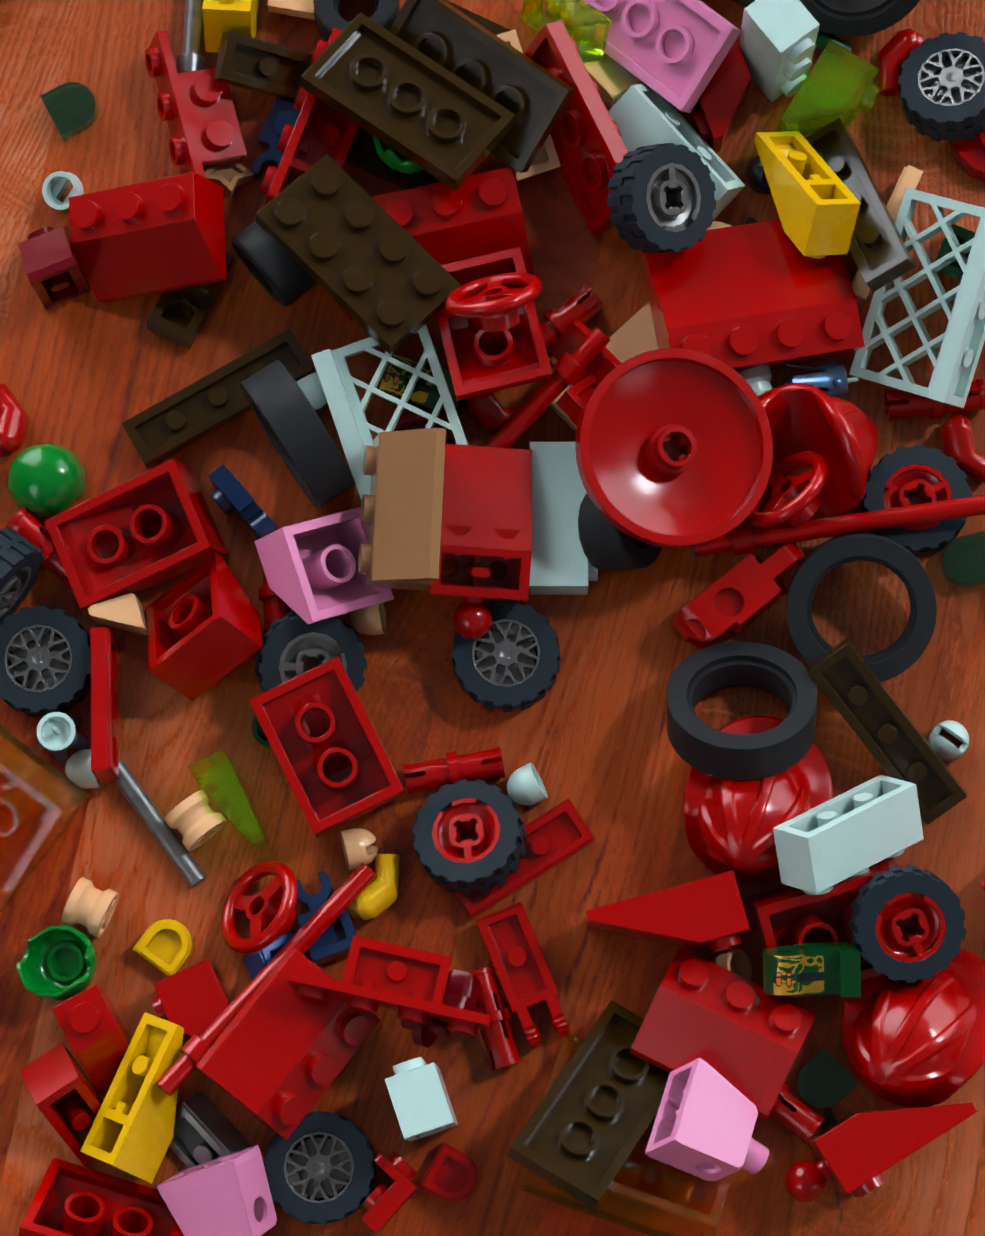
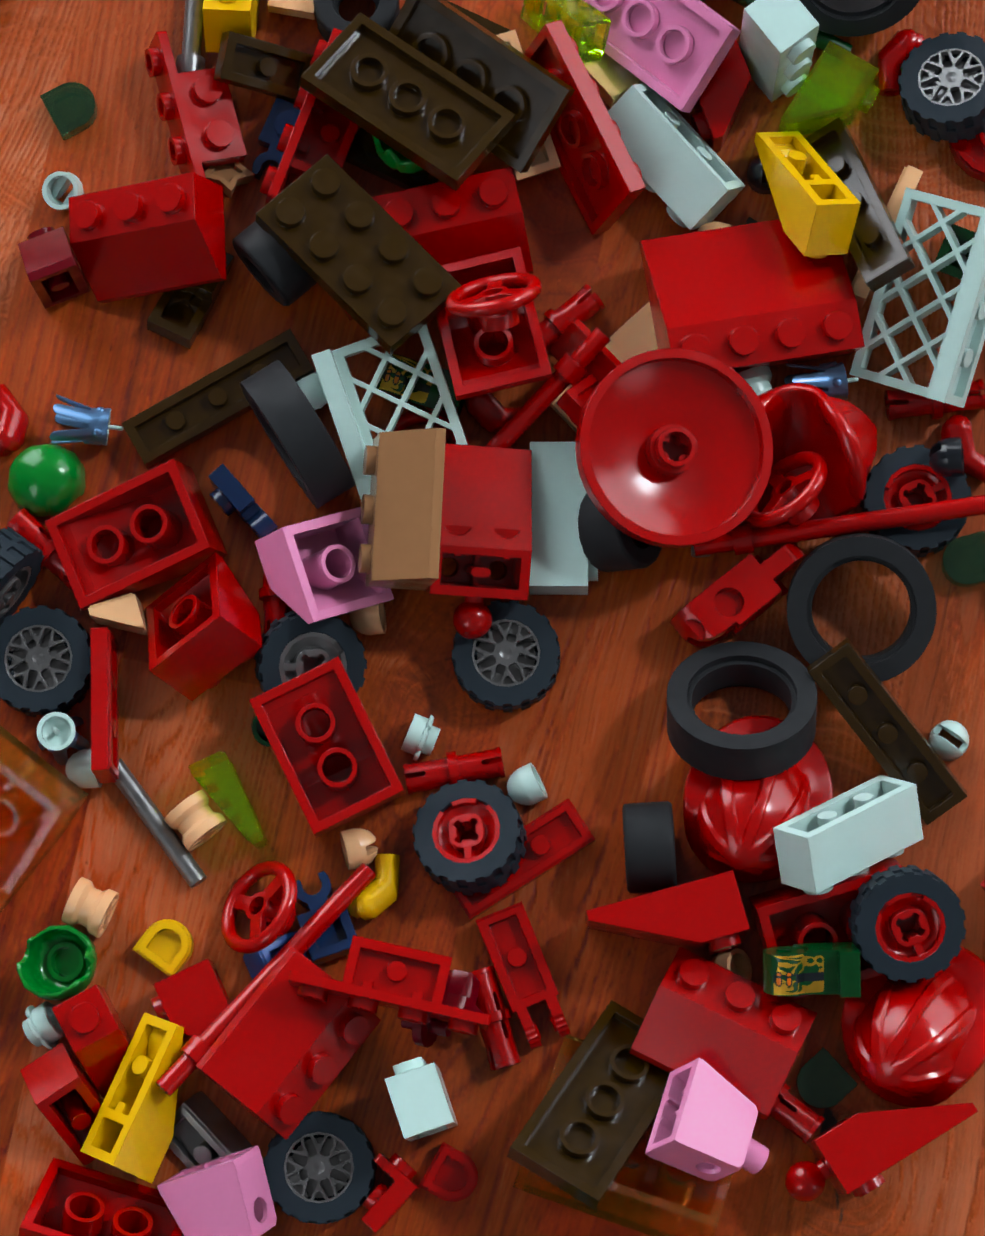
(42, 1026): none -> light aqua plate
(93, 423): none -> flat silver piece
(420, 736): none -> light aqua plate
(649, 846): none -> black tyre
(661, 198): black wheel -> none
(948, 457): none -> black hinge

